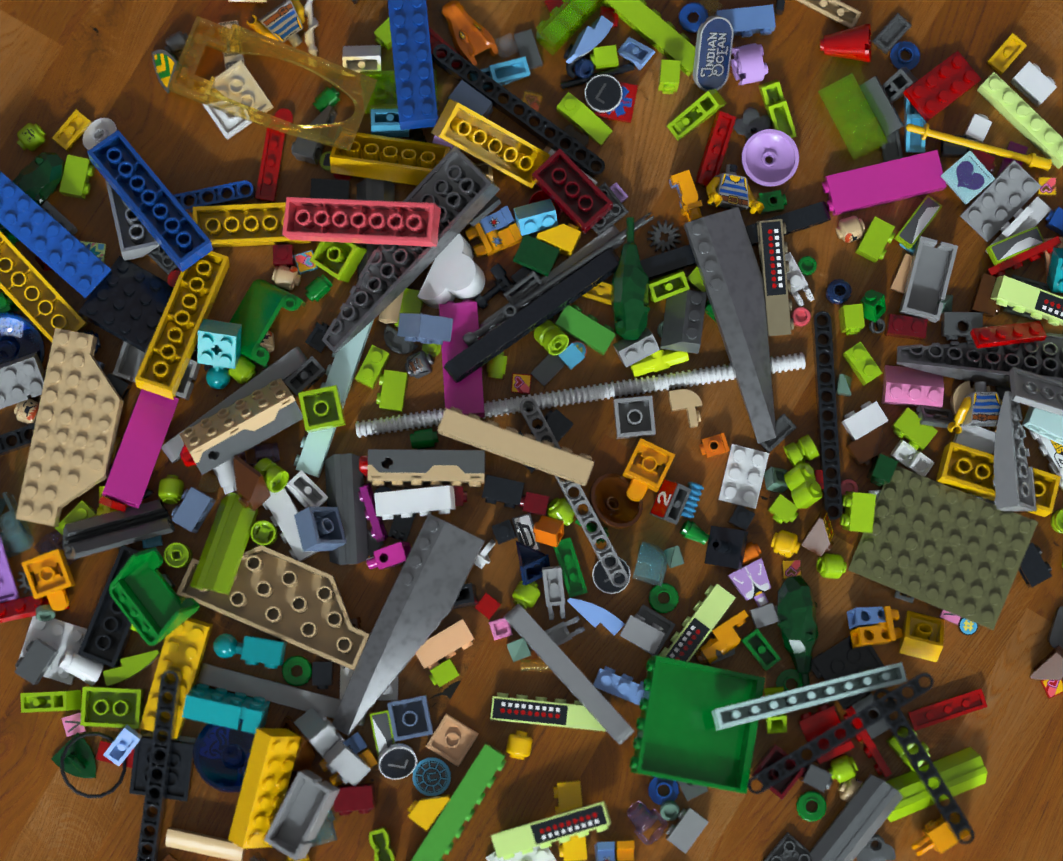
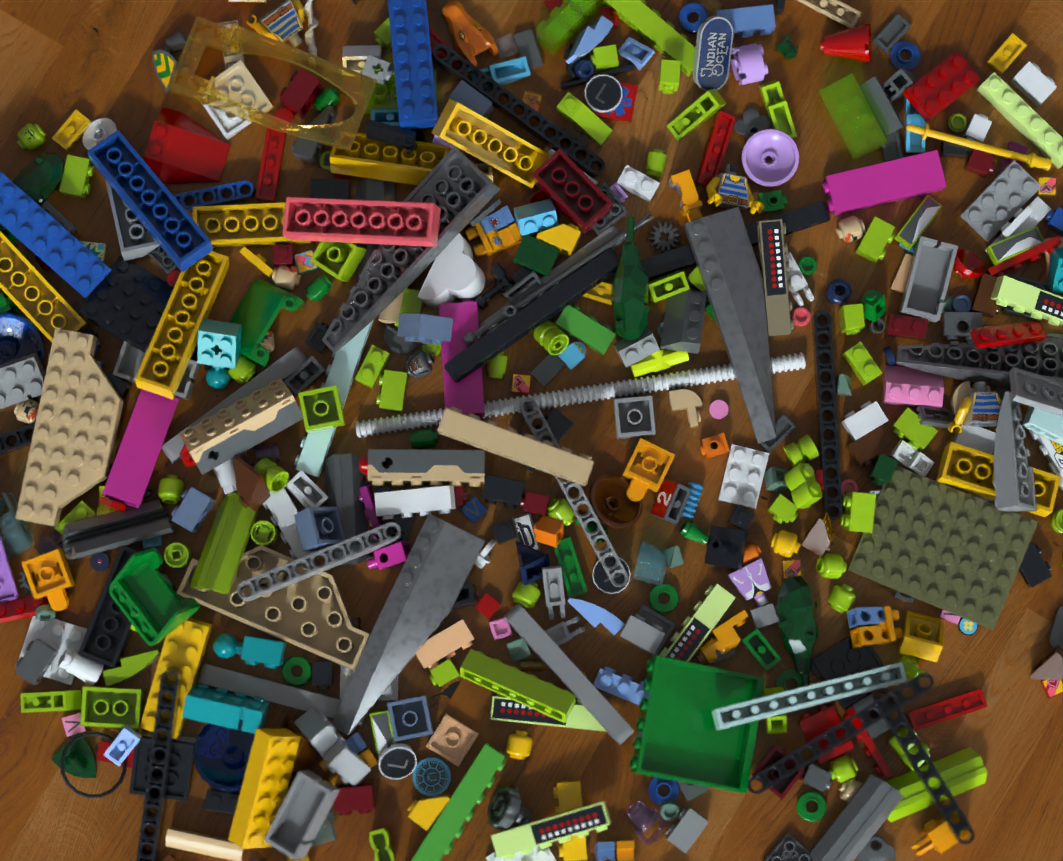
(100, 561): none -> dark blue tile
(184, 150): none -> red wedge
(221, 801): none -> black piece
(258, 261): none -> yellow plate
(301, 93): none -> dark red brick
(309, 561): none -> light grey beam
(372, 64): none -> light grey brick
(391, 135): none -> black hinge
(474, 509): none -> blue tile
(507, 809): none -> dark grey piece
(517, 685): none -> lime brick
(638, 184): none -> white brick
(655, 163): none -> lime brick
(718, 409): none -> bright pink tile
(787, 48): none -> dark green brick
(842, 598): none -> lime head
(889, 355): none -> dark blue tile
(912, 666): none -> clear neon green head
(957, 122): none -> lime plate
(961, 304): none -> medium blue tile
(967, 177): clear light blue tile -> none
(968, 264): none -> red piece

